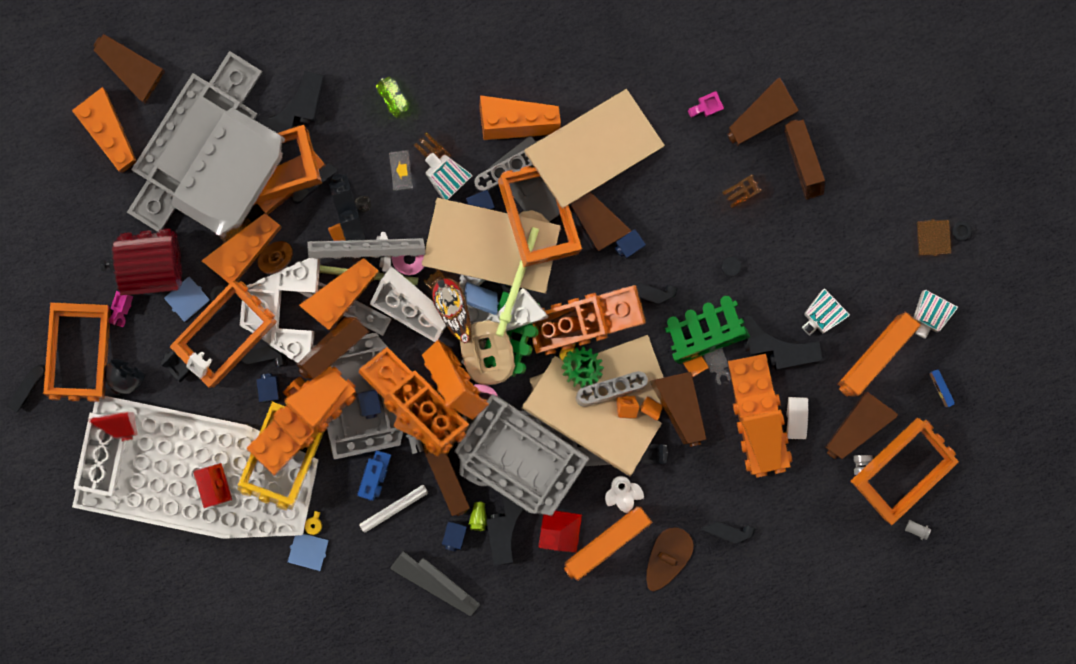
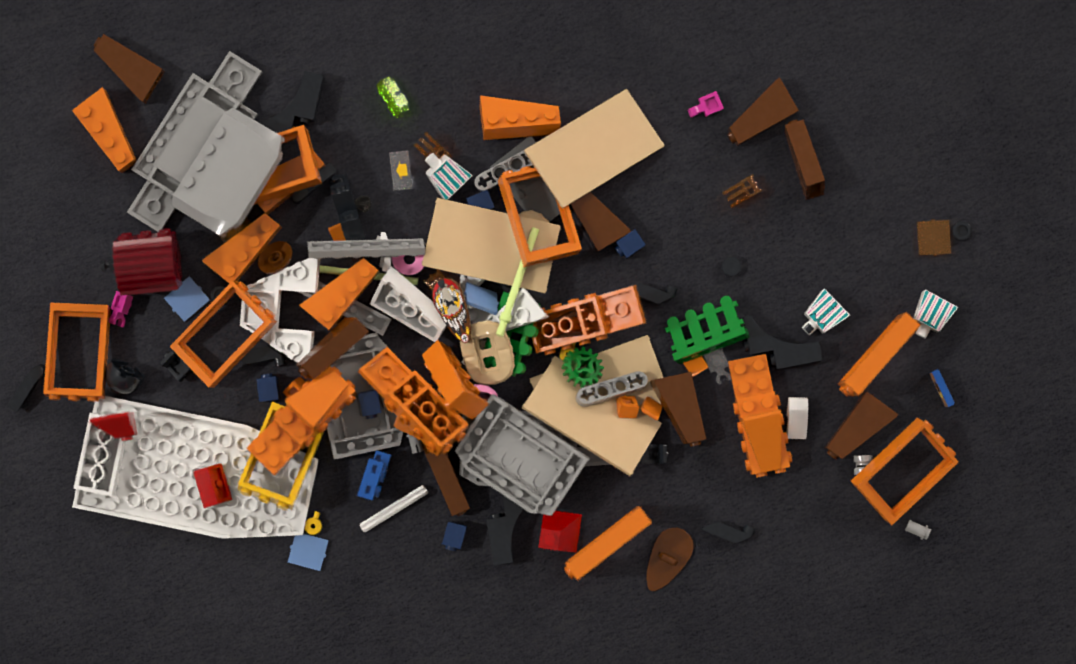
(198, 365): white tile -> none
(435, 582): dark grey wedge -> none
(478, 517): lime cone -> none
(623, 497): white plate -> none

